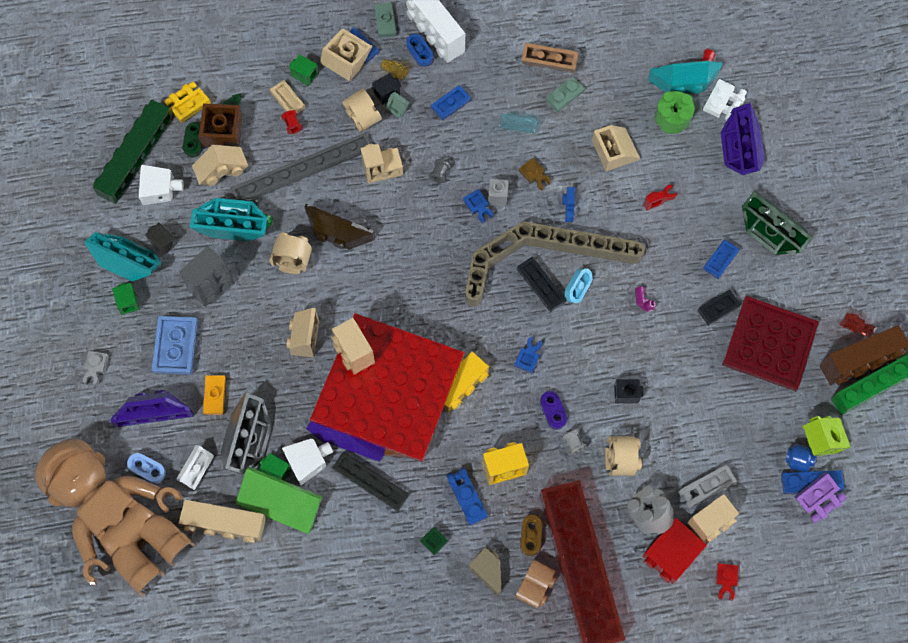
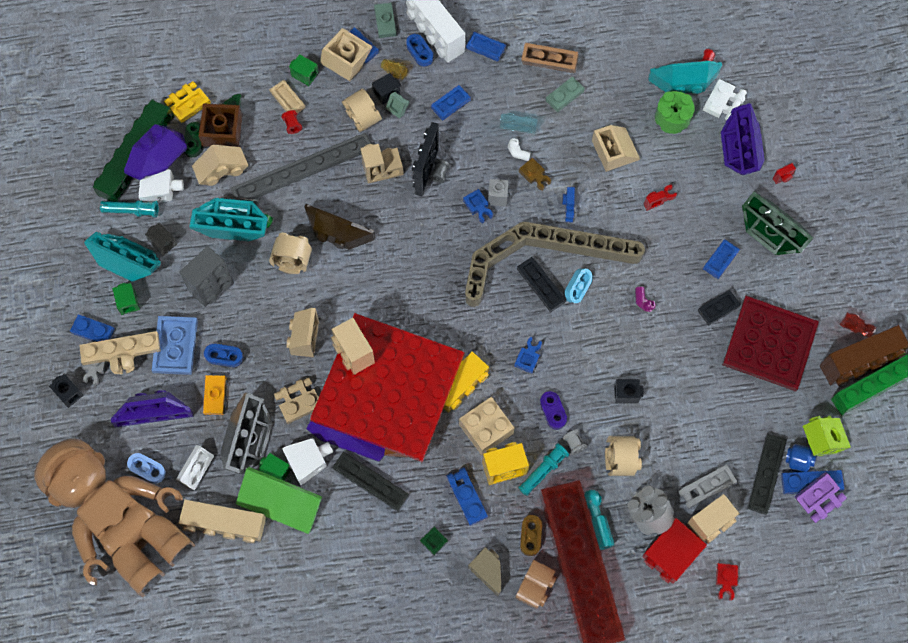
(69, 397): none -> black brick
(91, 329): none -> blue plate
(120, 351): none -> tan plate
(138, 208): none -> teal pin
(155, 152): none -> dark purple wedge
(224, 355): none -> blue plate
(299, 406): none -> tan plate
(427, 156): none -> black plate
(486, 46): none -> blue plate
(486, 426): none -> tan brick
(516, 151): none -> white arm
(549, 463): none -> teal pin
(599, 521): none -> teal piece
(766, 474): none -> pearl dark grey tile
(784, 174): none -> red plate

